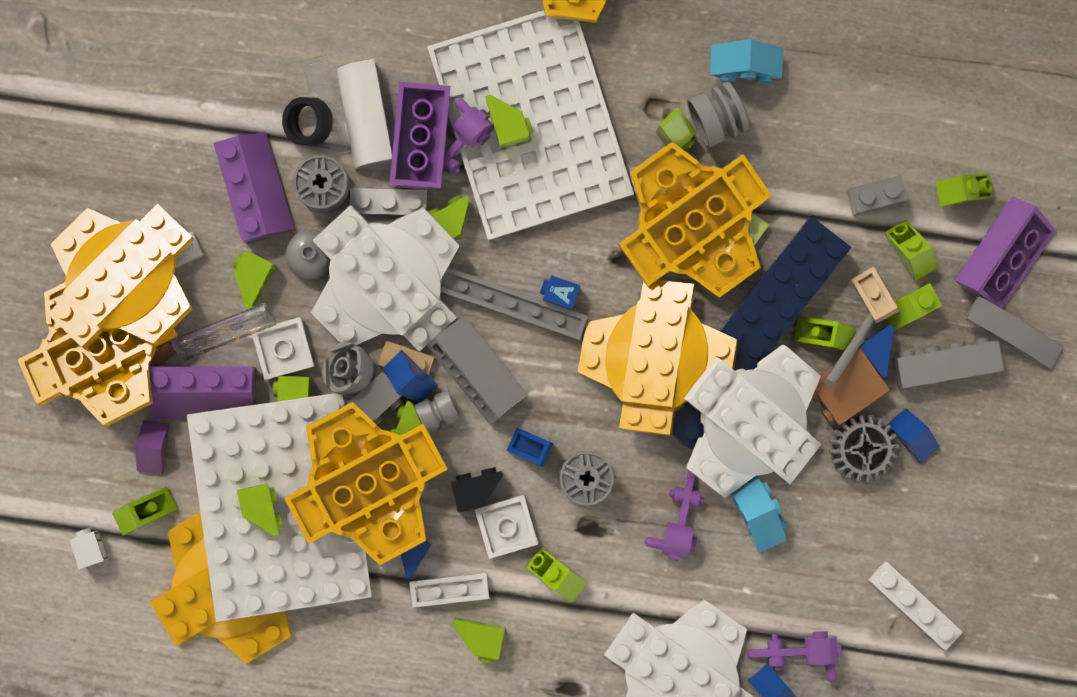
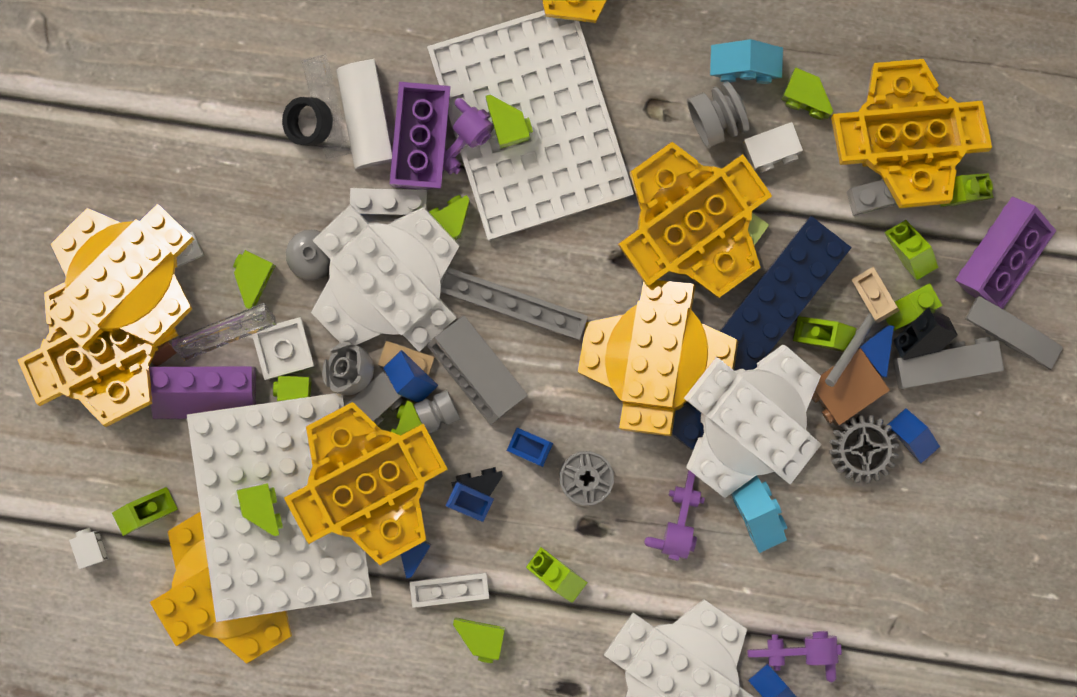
(151, 447): medium lavender slope -> none
(254, 186): medium lavender slope -> none
(335, 190): light grey wheel -> none
(469, 501): none -> blue slope
(506, 526): white plate -> none
(560, 292): blue brick -> none
(677, 129): lime slope -> none
(772, 147): none -> white brick
(808, 93): none -> lime slope
(911, 133): none -> yellow plate
(915, 605): white plate -> none
(925, 335): none -> black slope

